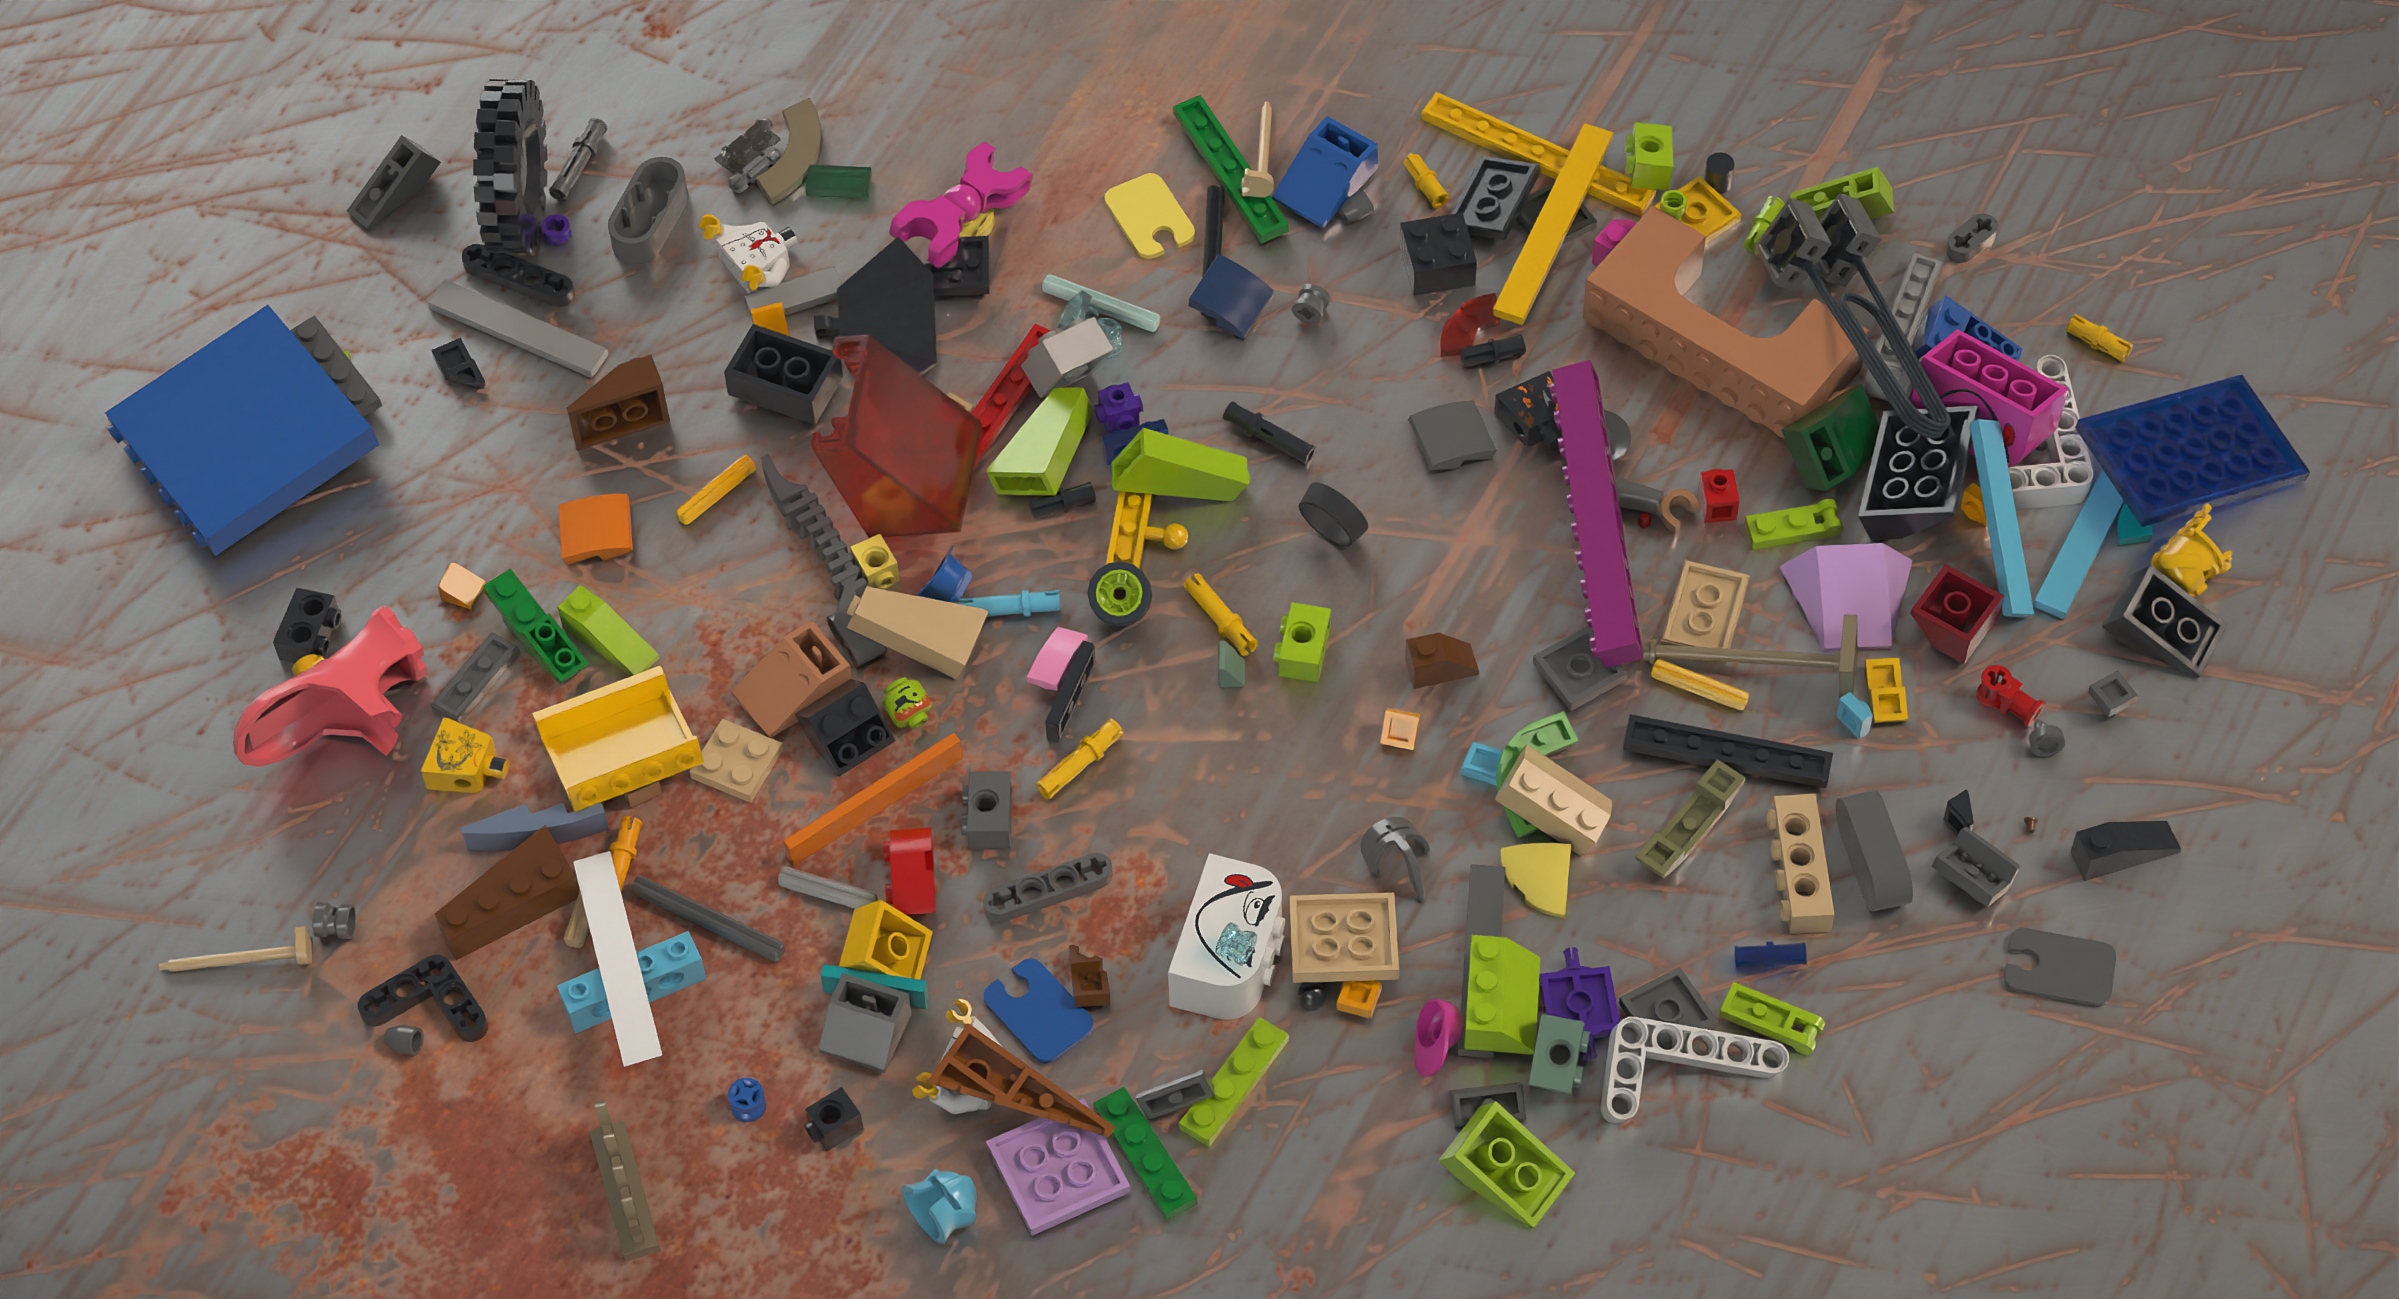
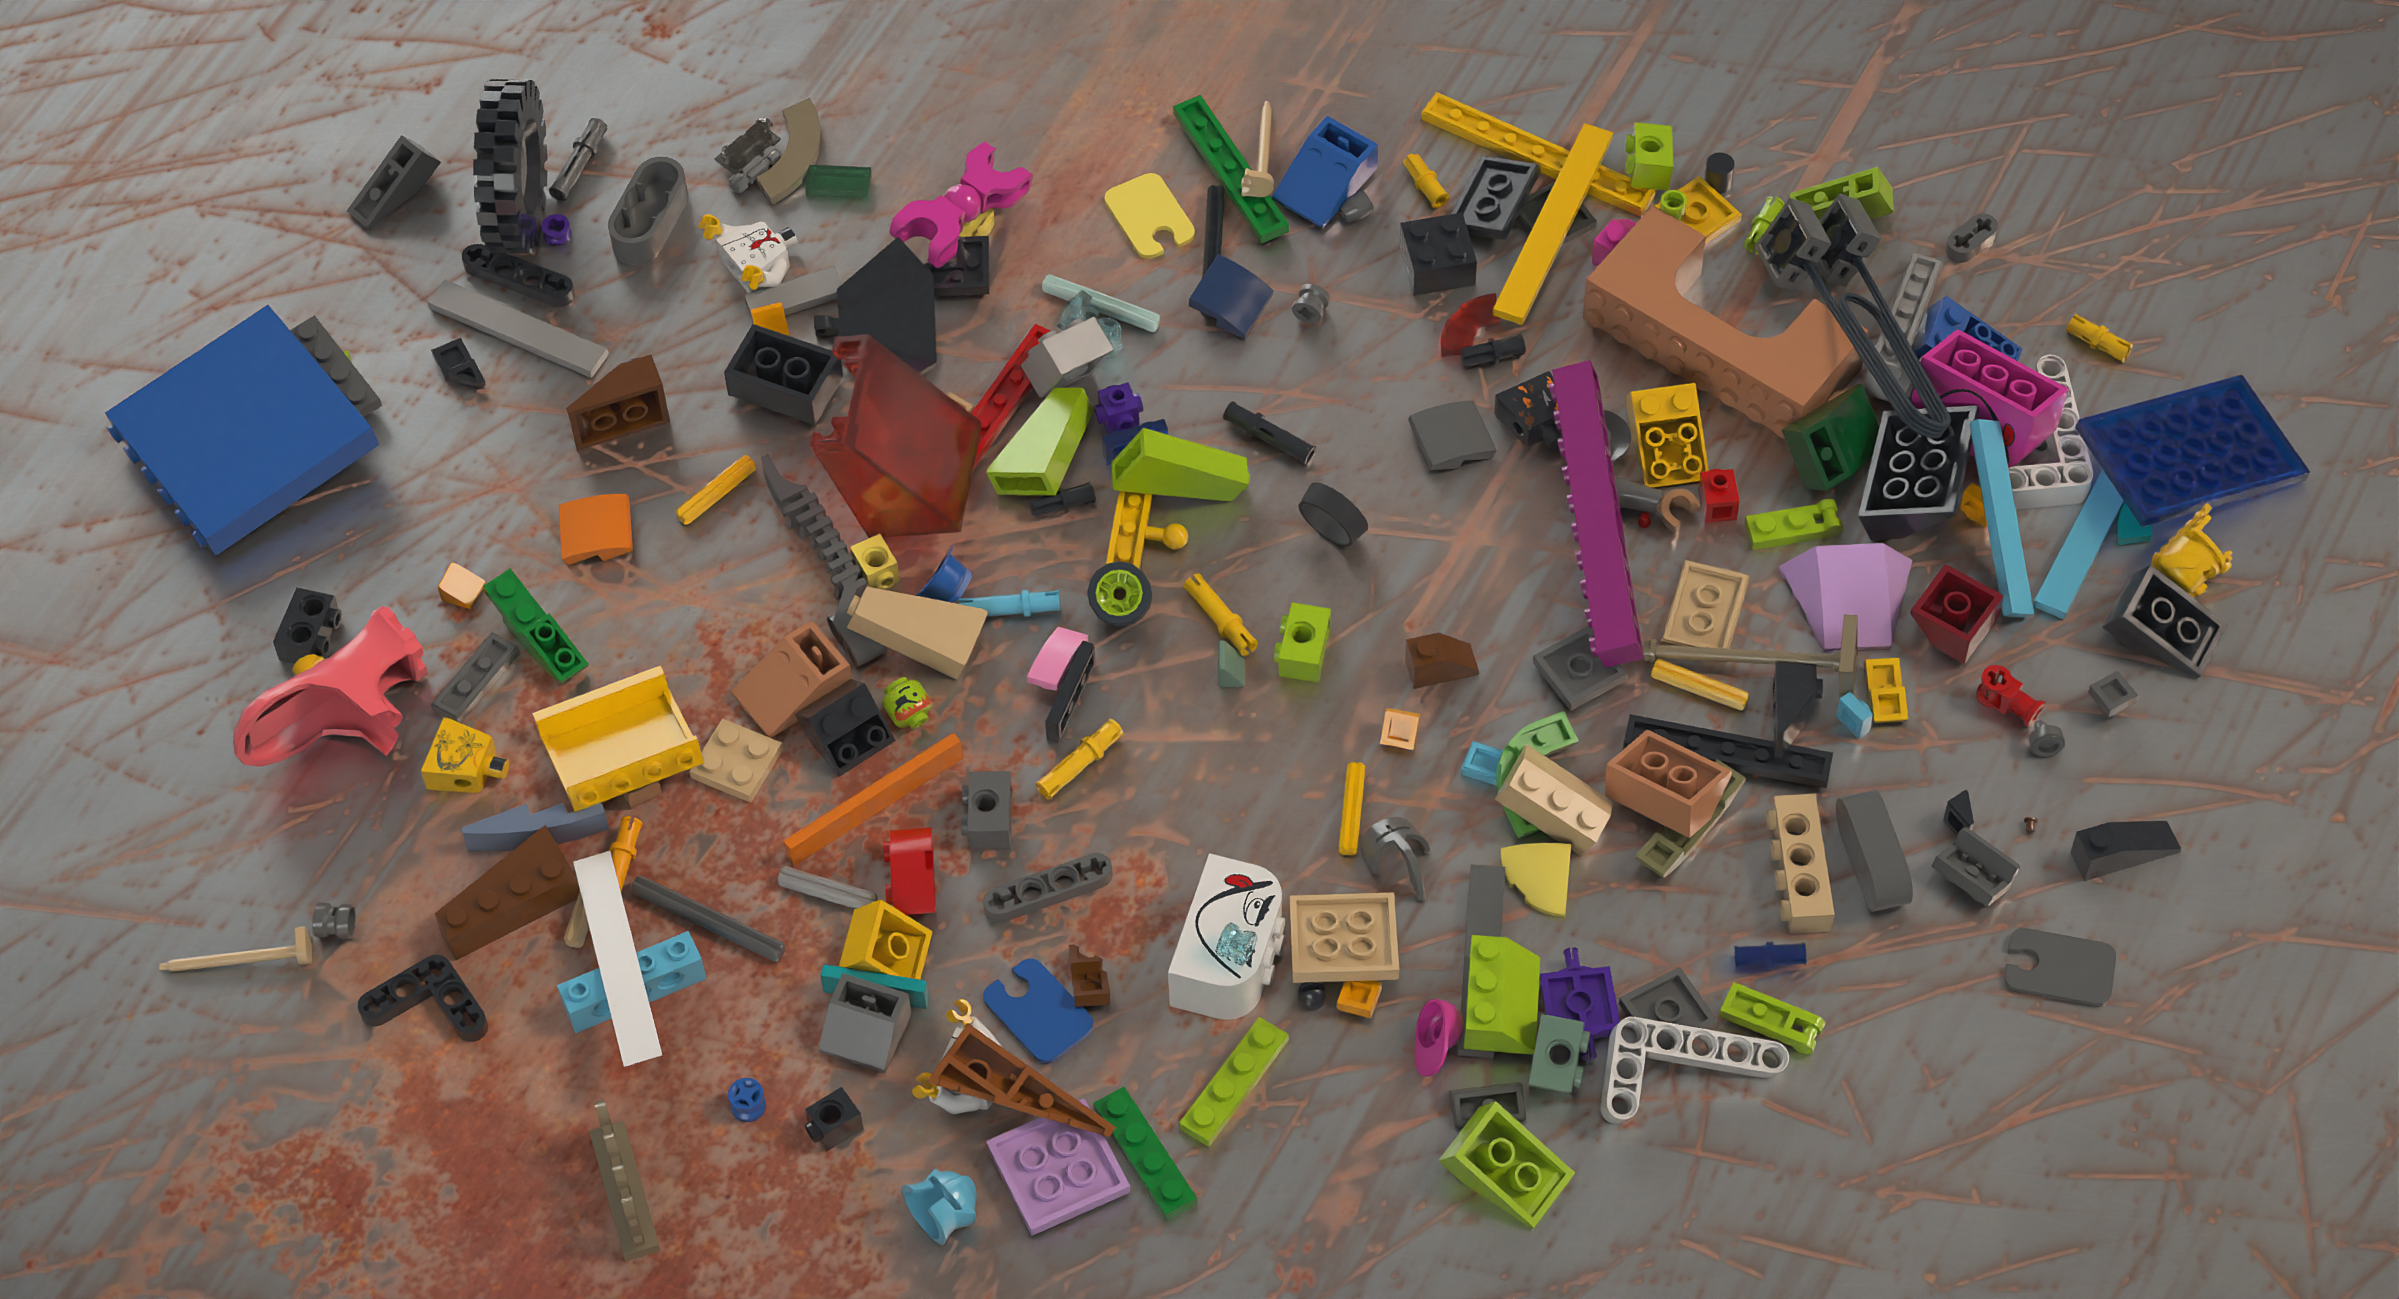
(404, 1039): dark grey hose -> none
(605, 632): lime slope -> none
(1175, 1094): dark grey slope -> none
(1352, 808): none -> yellow axle
(1666, 782): none -> nougat slope
(1667, 434): none -> yellow slope
(1794, 699): none -> black slope

